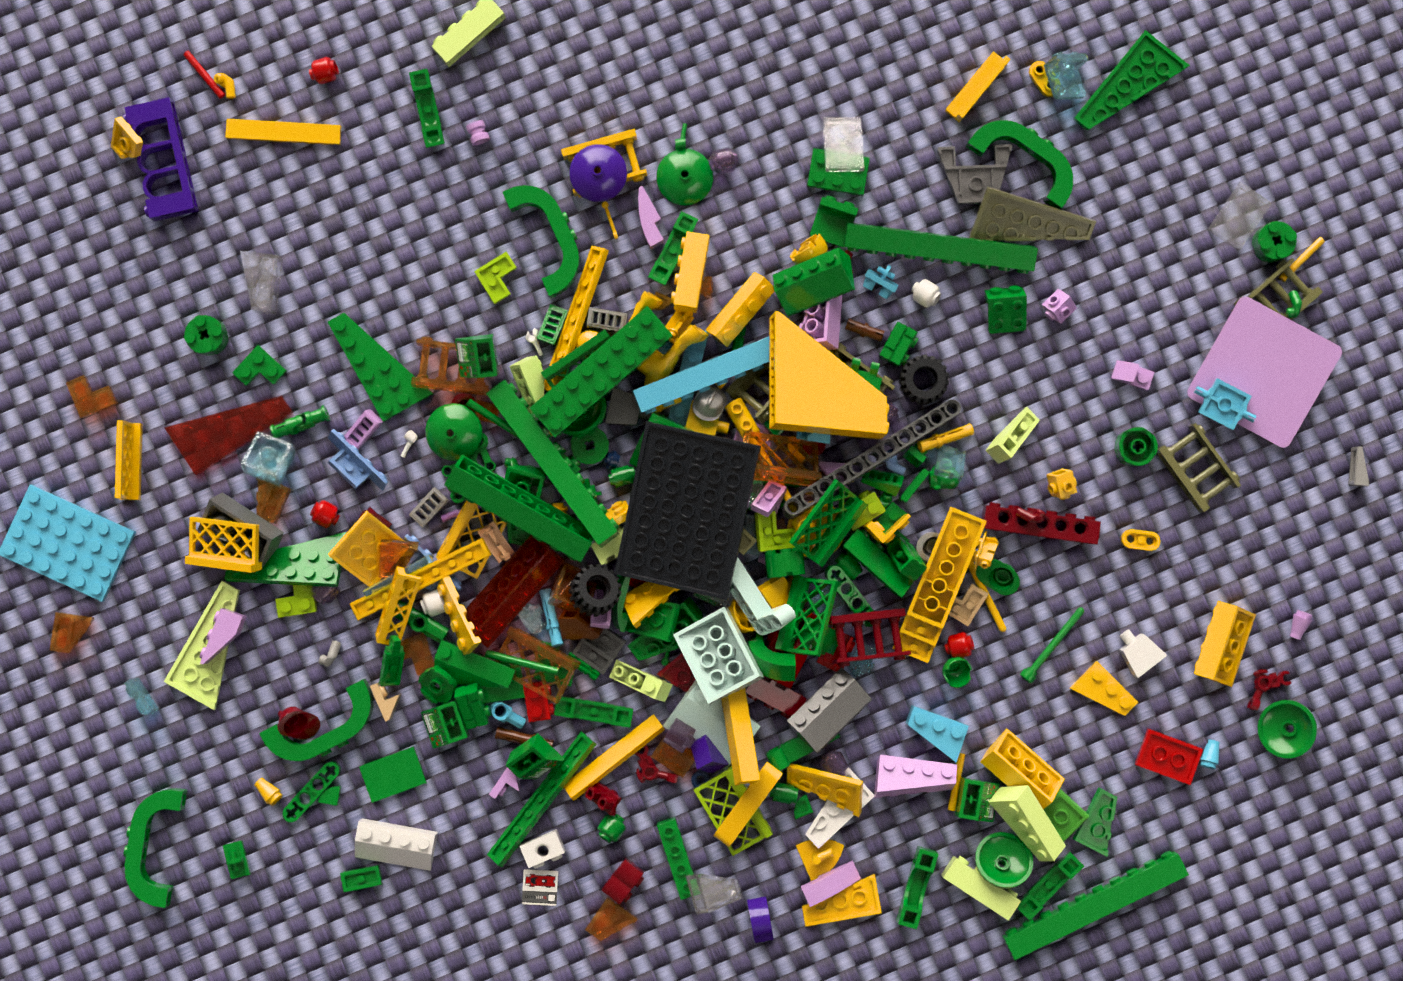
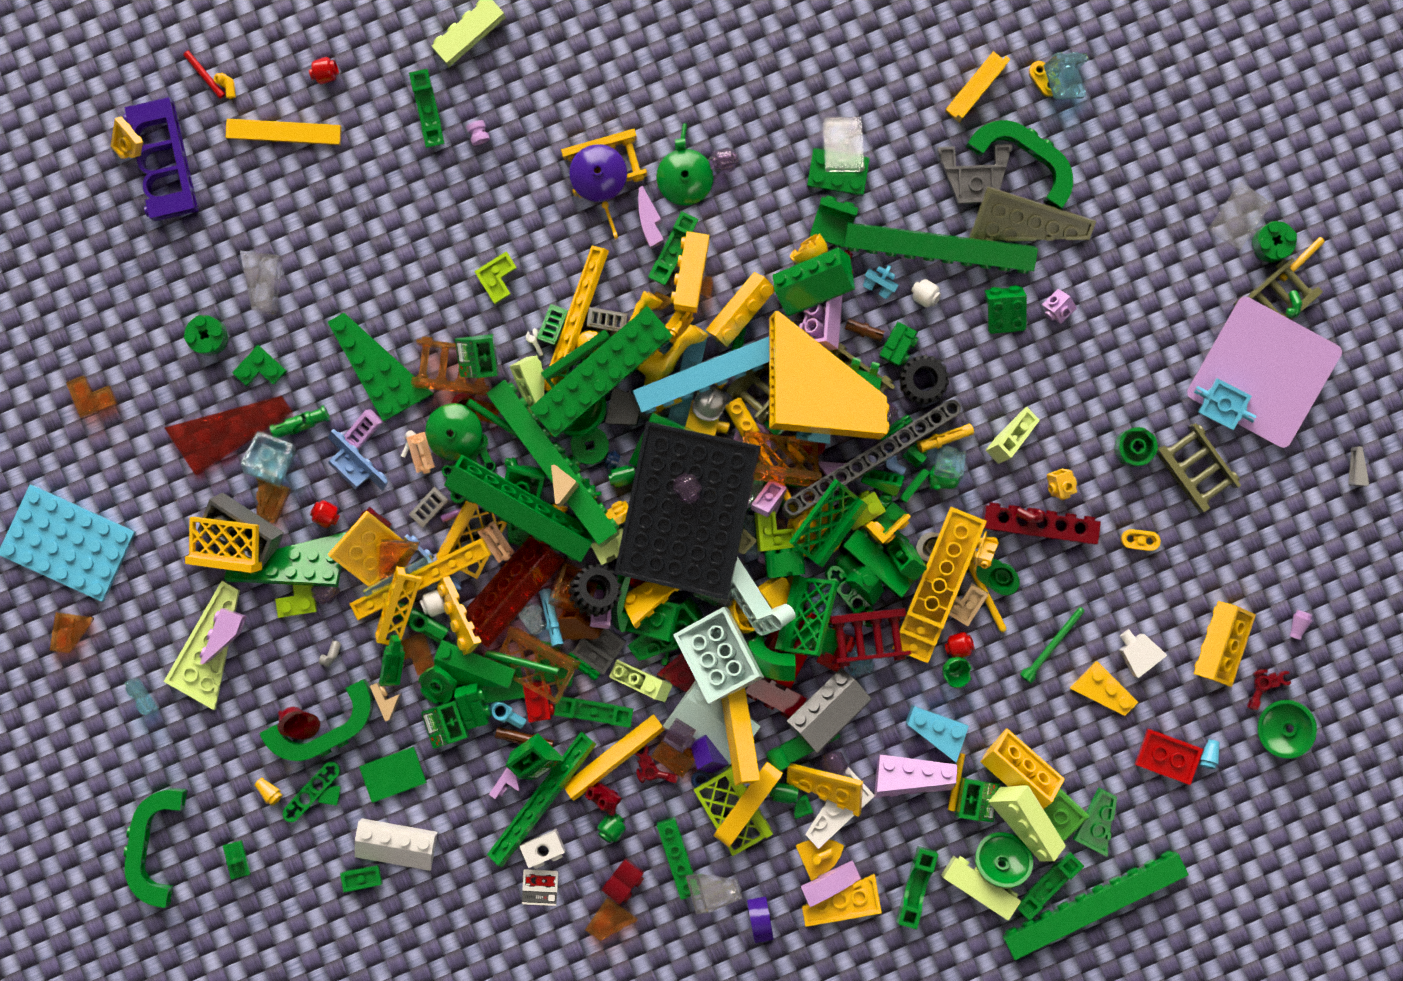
(128, 460): yellow fence -> none
(420, 453): none -> light nougat hinge
(525, 196): green arch -> none
(563, 485): none -> tan slope
(687, 488): none -> clear purple head
(865, 584): none -> green slope
(898, 425): none -> green axle
(1132, 375): lavender slope -> none
(1138, 73): green wing -> none

